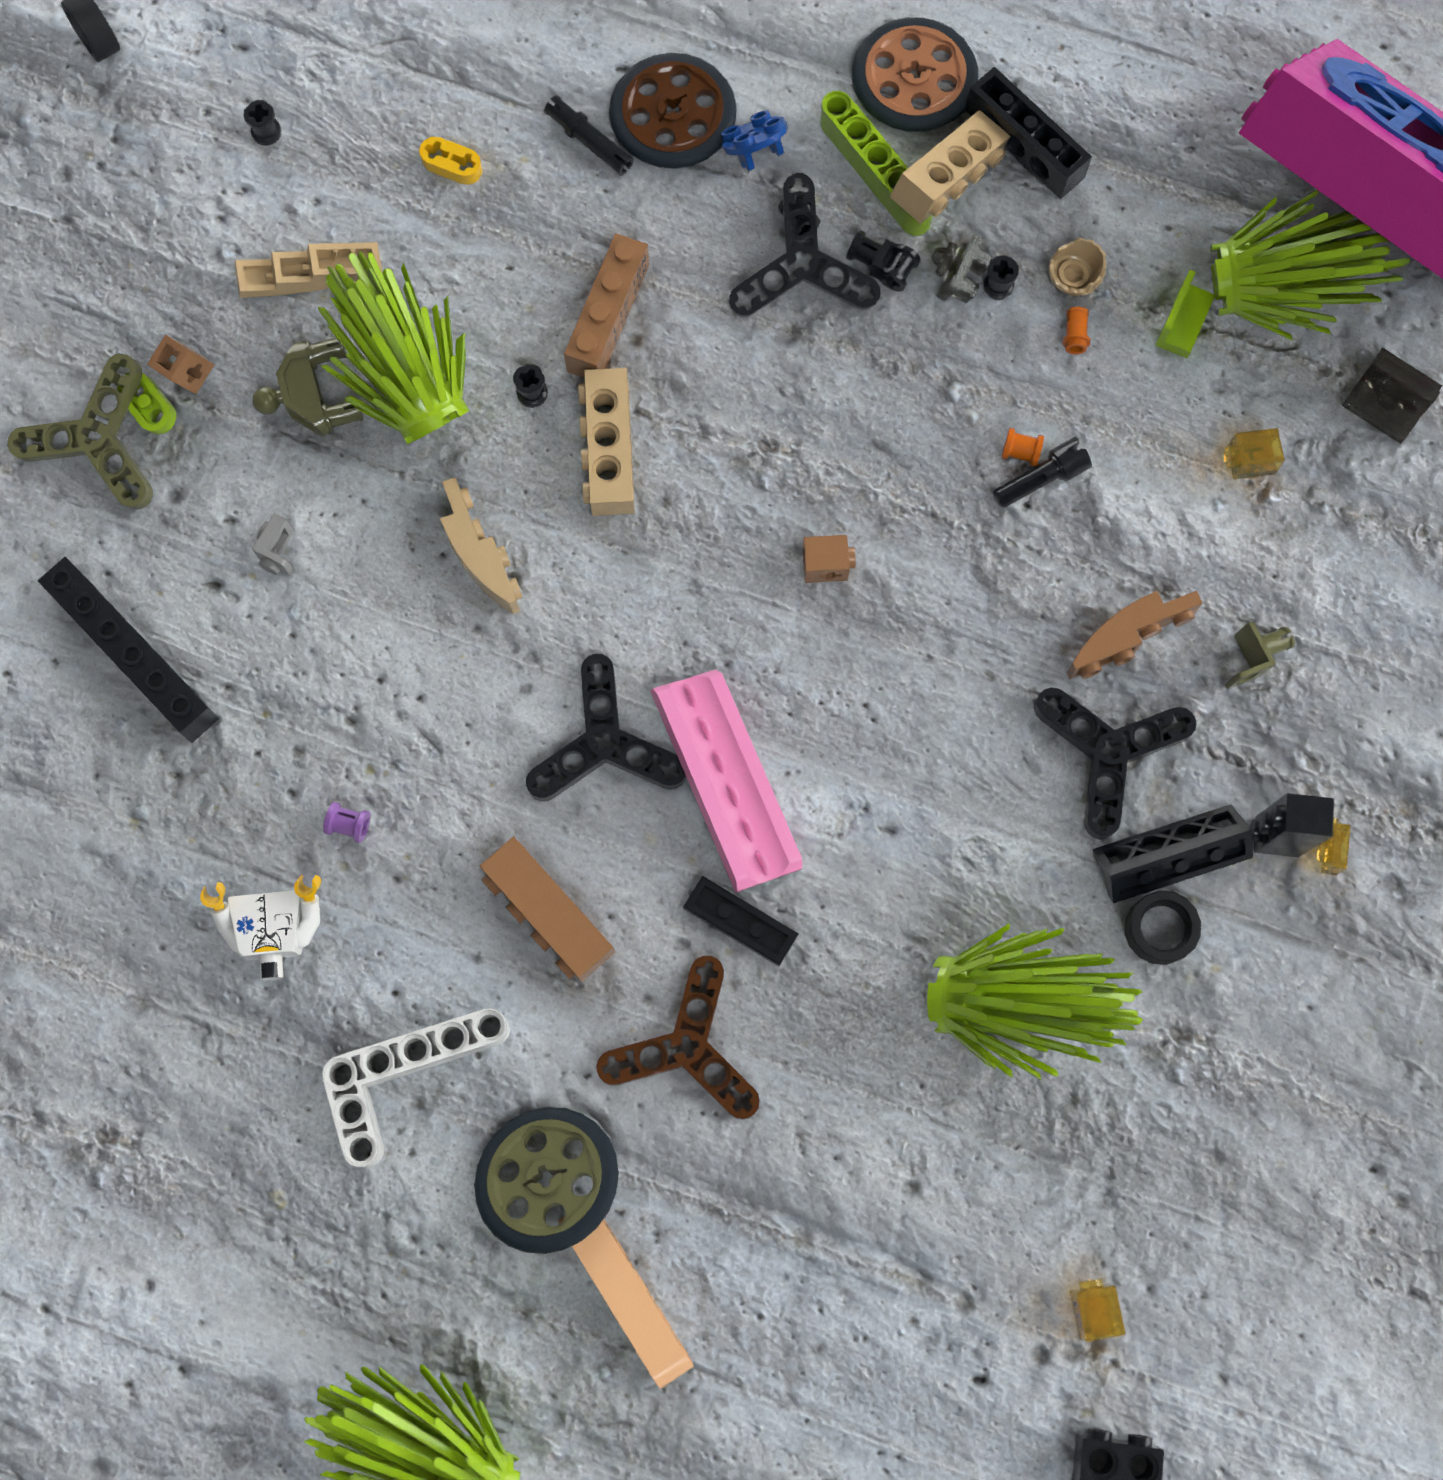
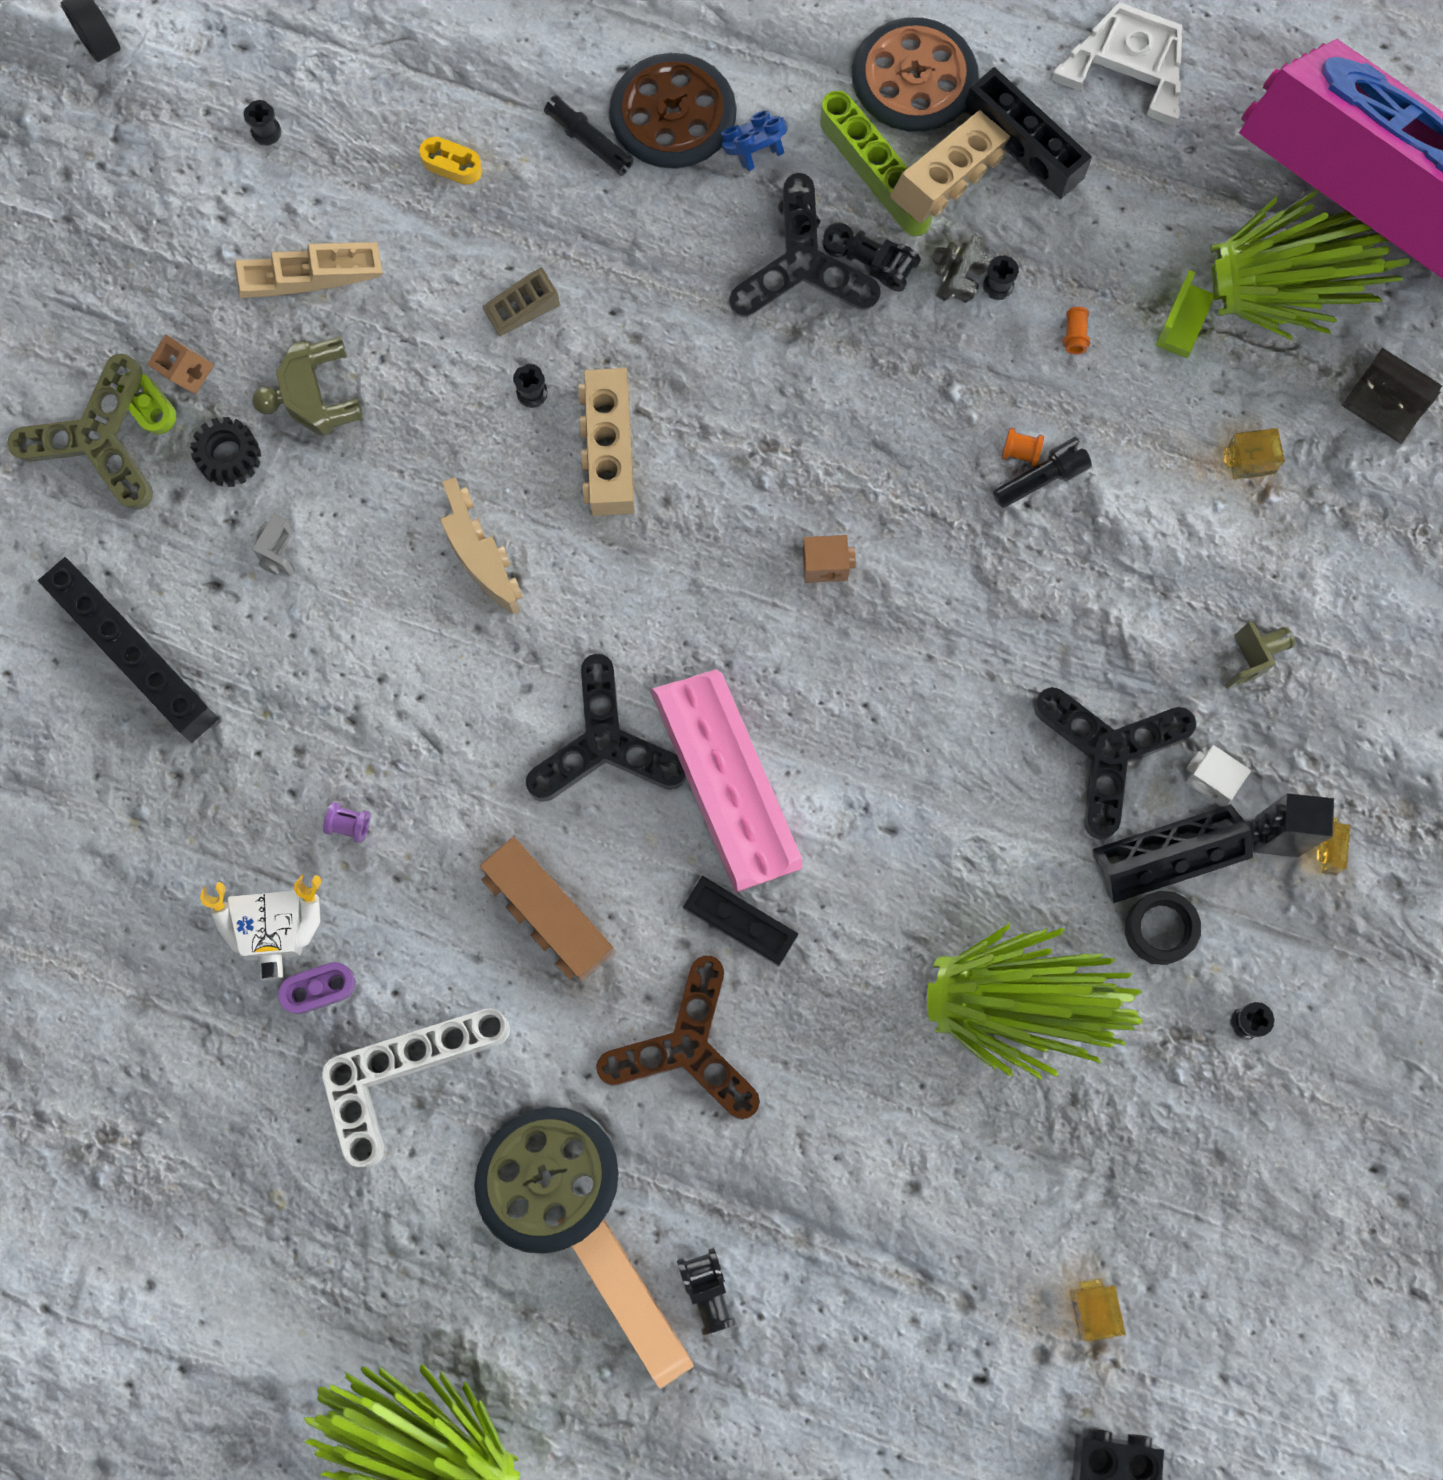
(218, 434): none -> black tyre
(318, 988): none -> medium lavender plate
(406, 363): lime plant -> none
(516, 292): none -> dark tan slope
(607, 306): medium nougat brick -> none
(705, 1288): none -> black connector
(843, 231): none -> black bush
(1078, 267): tan hair -> none
(1120, 635): medium nougat slope -> none
(1135, 46): none -> white wing
(1216, 775): none -> white brick
(1262, 1016): none -> black bush

